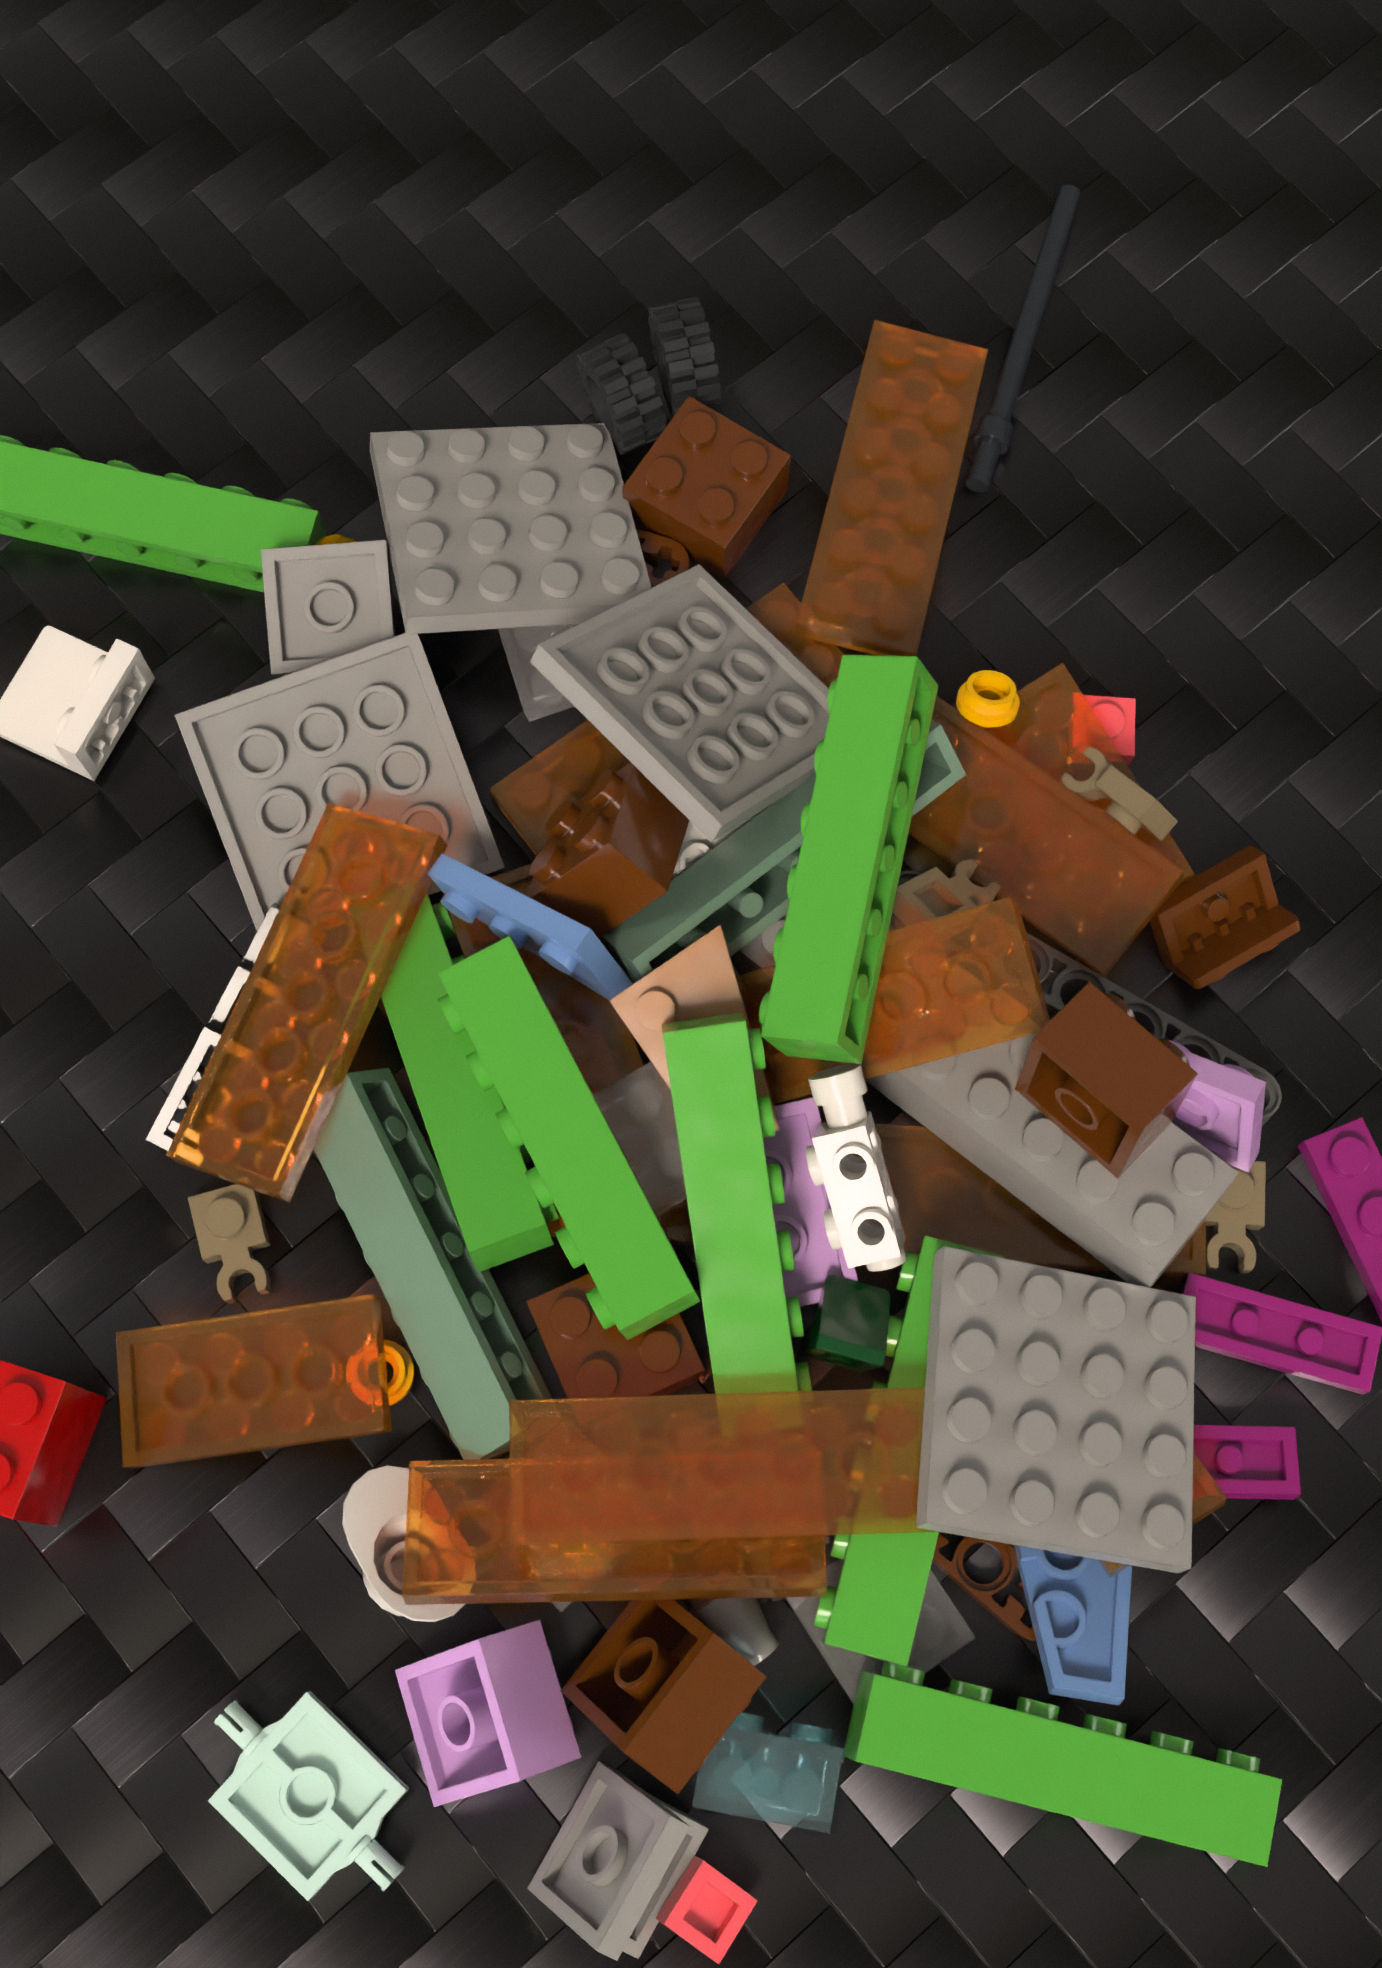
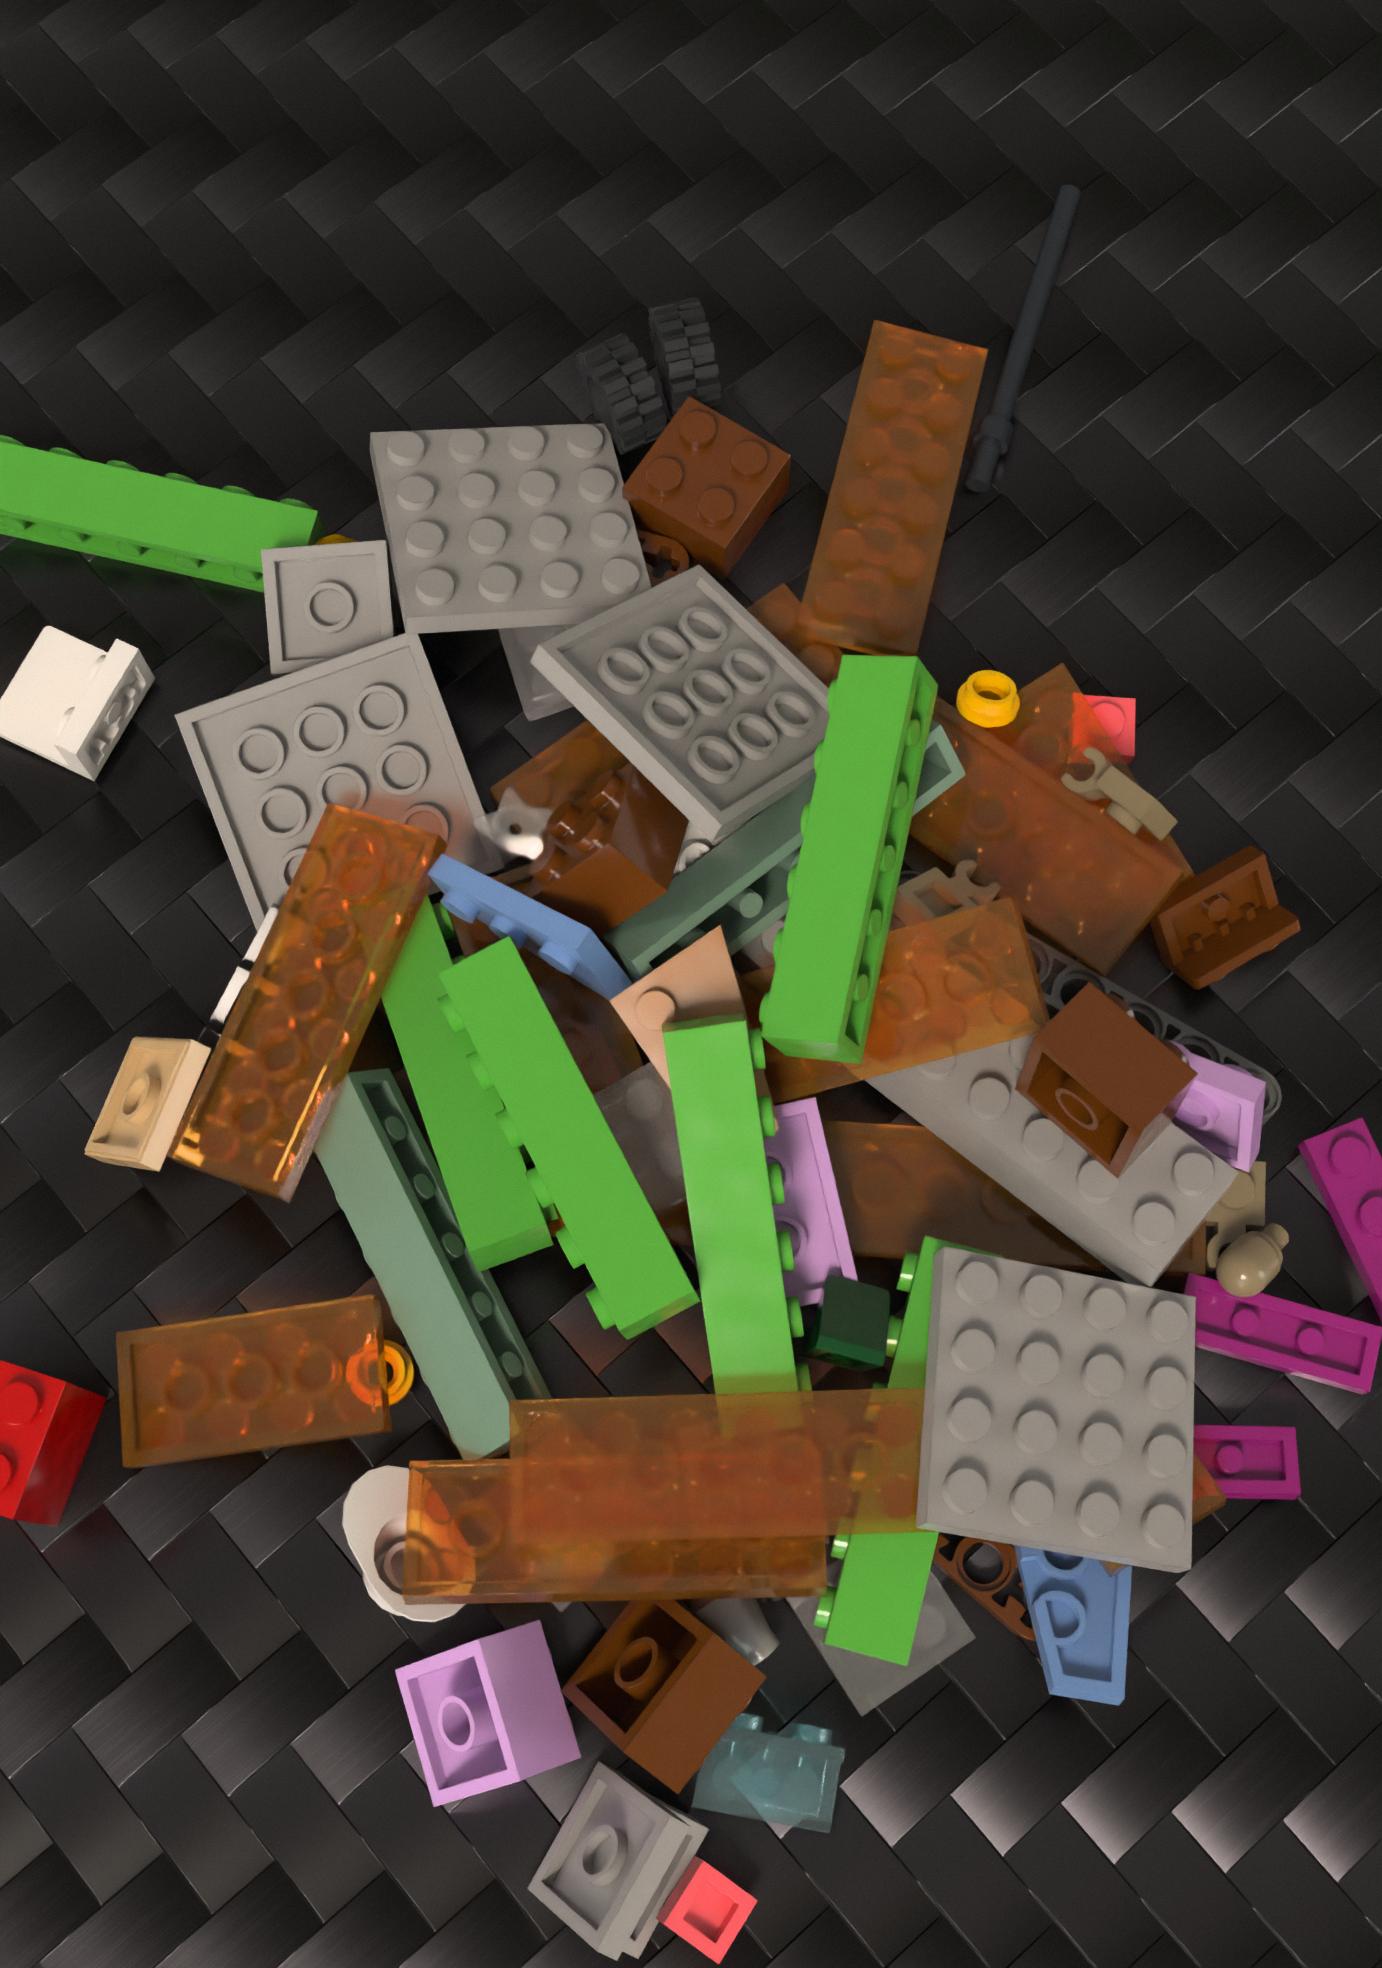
(147, 1102): none -> tan tile
(228, 1229): dark tan plate -> none
(308, 1795): light aqua plate -> none
(497, 827): none -> clear plate
(603, 1361): reddish brown brick -> none
(859, 1189): white brick -> none
(1062, 1766): bright green brick -> none
(1252, 1261): none -> dark tan cylinder

